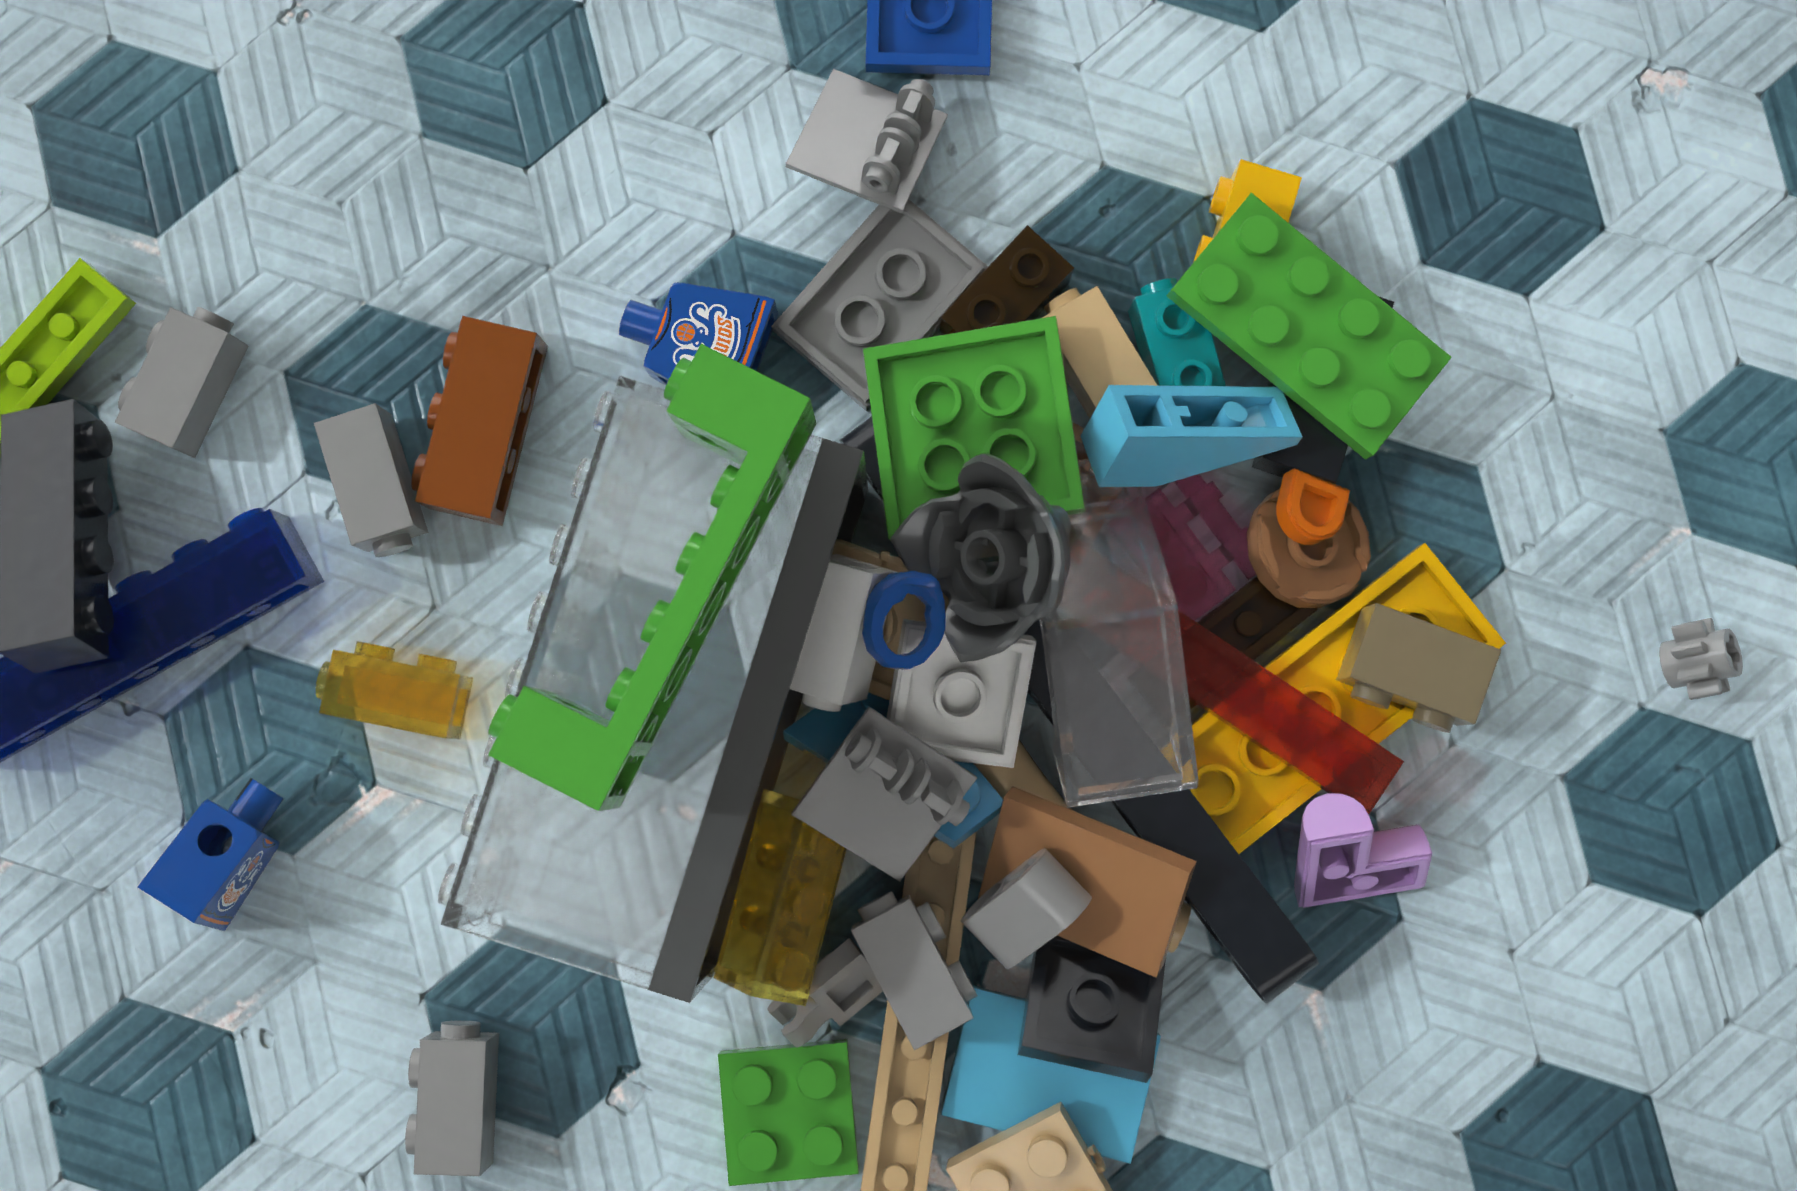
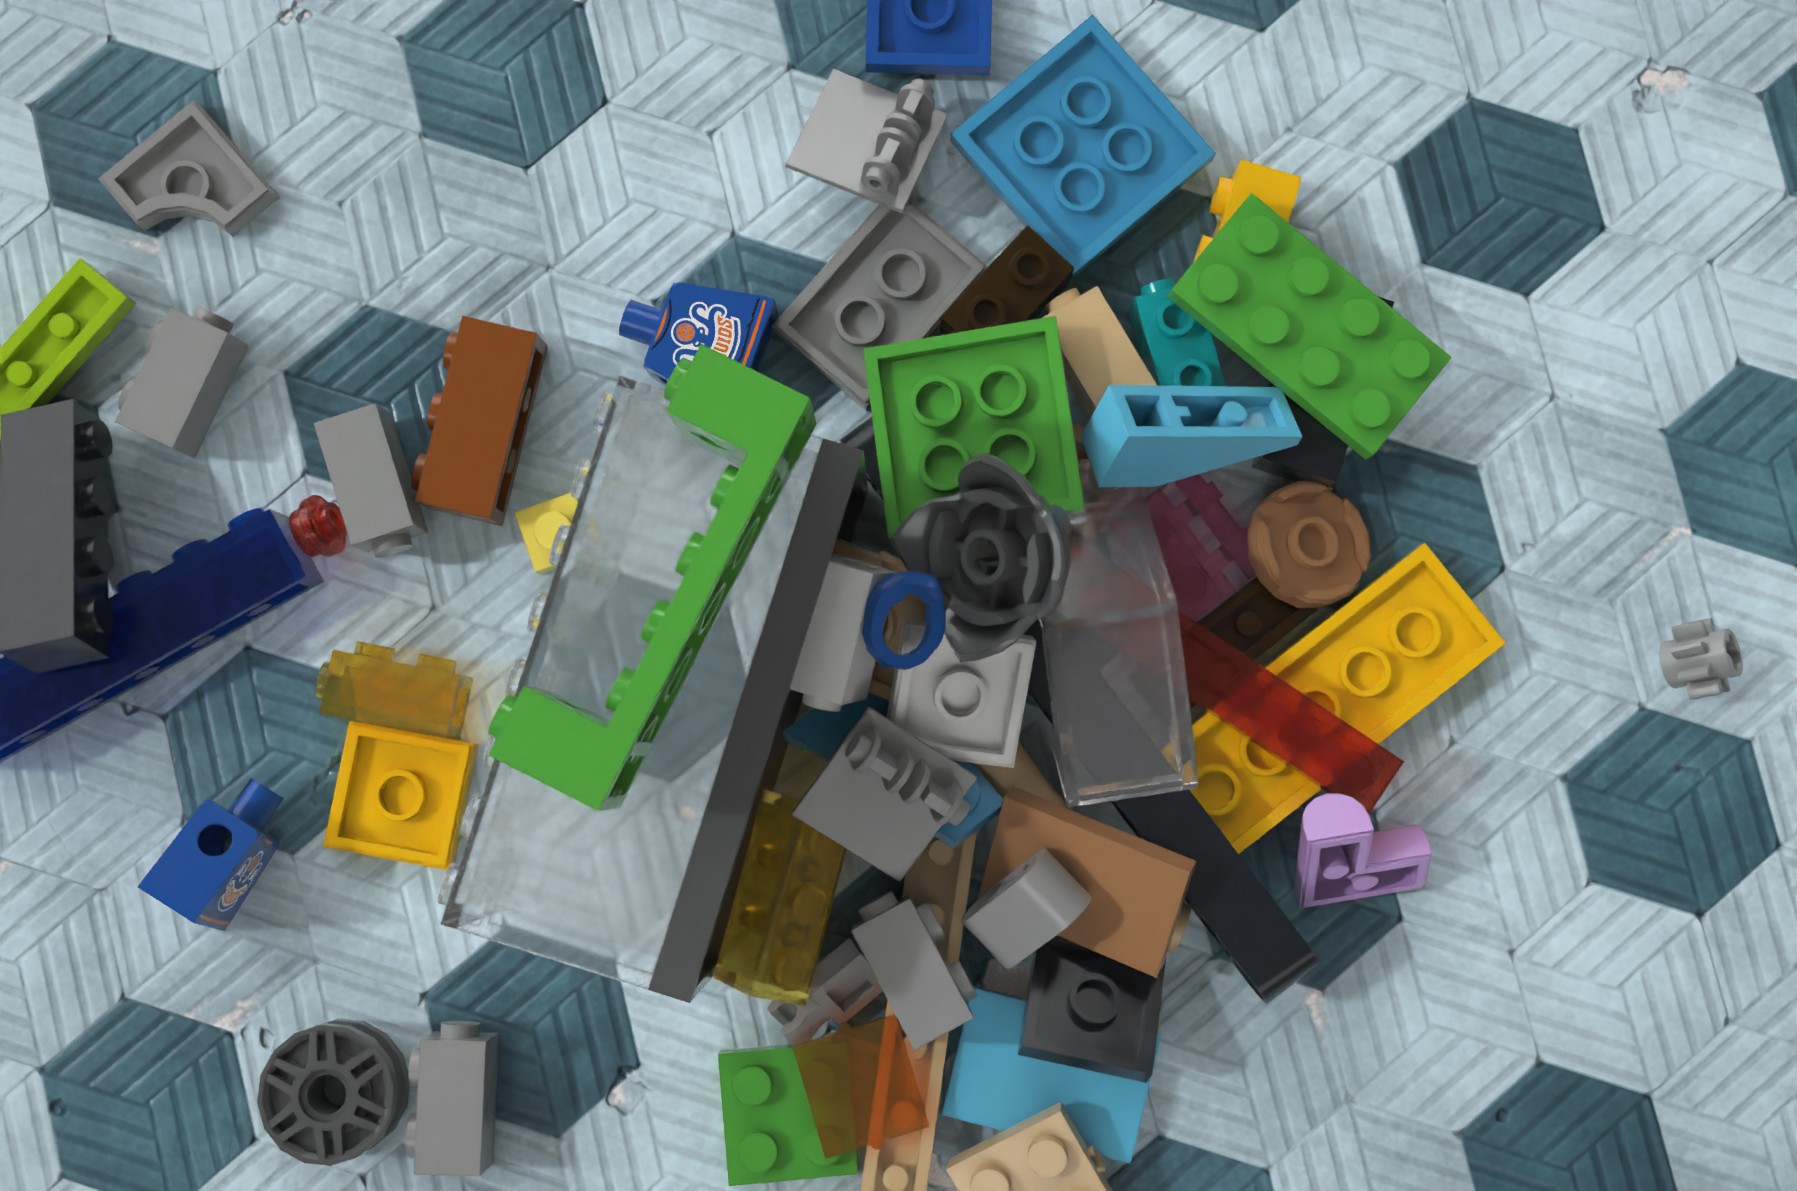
(189, 171): none -> light grey tile
(295, 1101): none -> dark grey wheel
(318, 527): none -> clear red plate
(400, 795): none -> yellow tile
(540, 526): none -> light yellow plate
(860, 1086): none -> clear orange piece
(1082, 145): none -> dark azure plate
(1310, 507): orange tile -> none
(1417, 667): dark tan brick -> none

